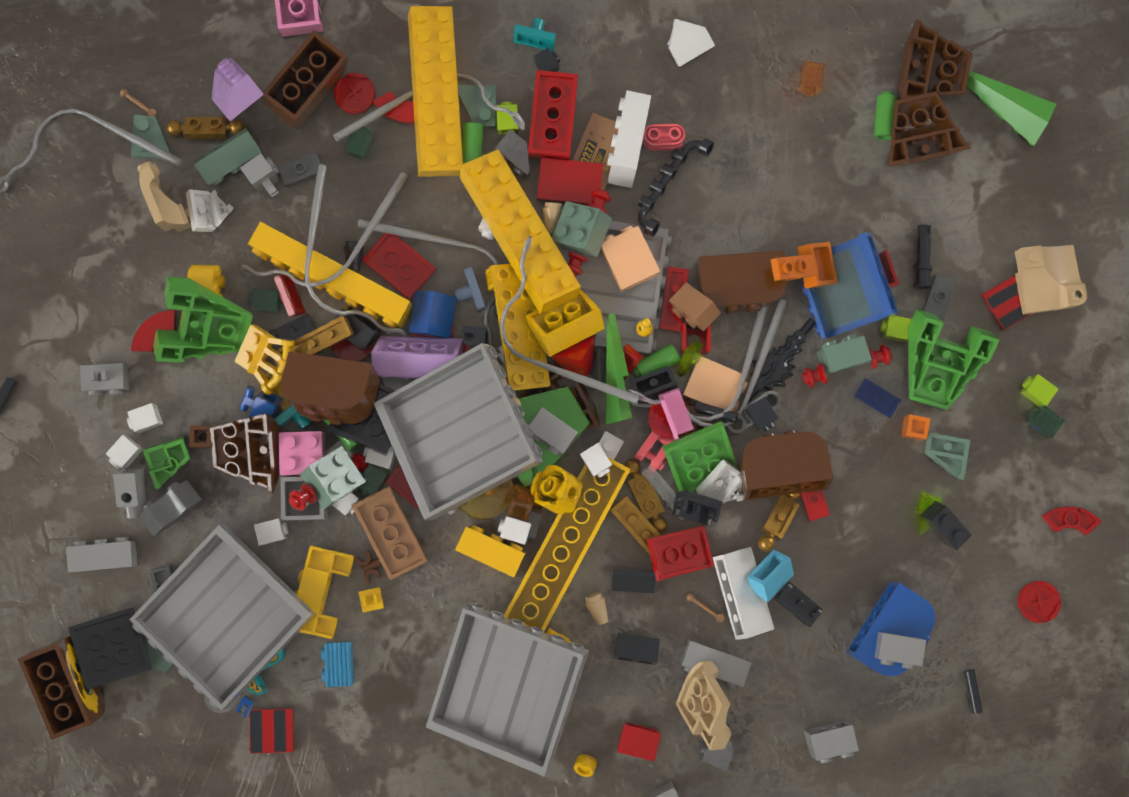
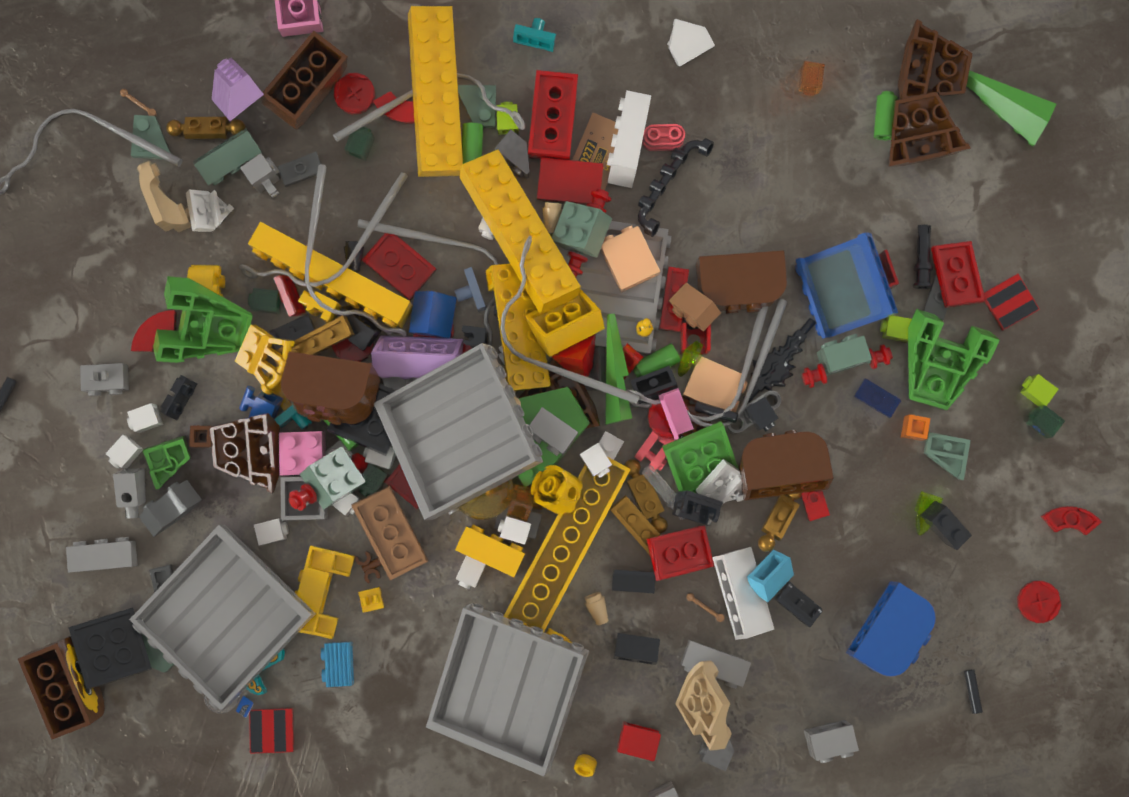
(183, 390): none -> black hinge
(314, 308): none -> yellow hips
(470, 572): none -> white brick
(547, 61): black plate -> none
(813, 264): orange plate -> none
(900, 649): light grey brick -> none
(958, 274): none -> red tile
(1048, 279): tan slope -> none

